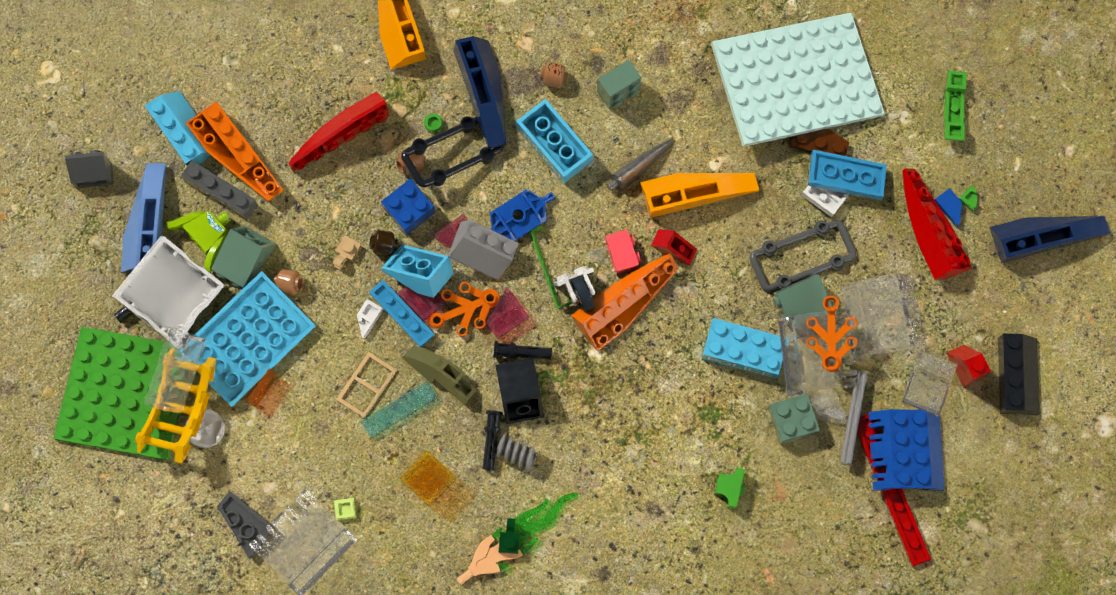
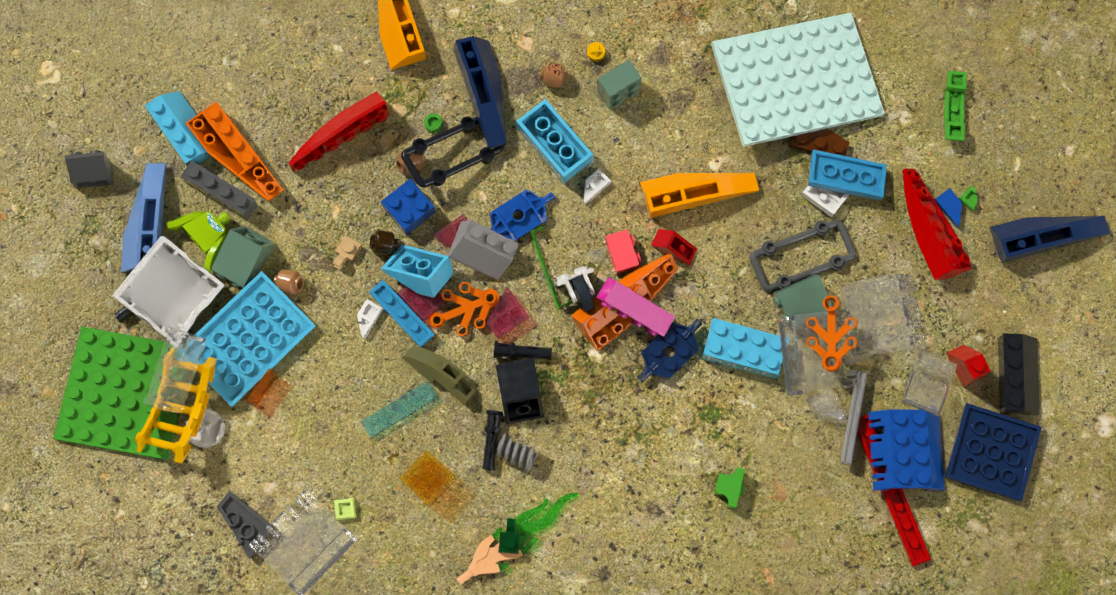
(378, 392): tan window -> none
(595, 185): none -> white tile
(596, 52): none -> yellow tile
(634, 169): flat silver piece -> none
(636, 307): none -> dark pink brick
(677, 337): none -> dark blue plate
(793, 419): sand green brick -> none
(993, 452): none -> dark blue plate

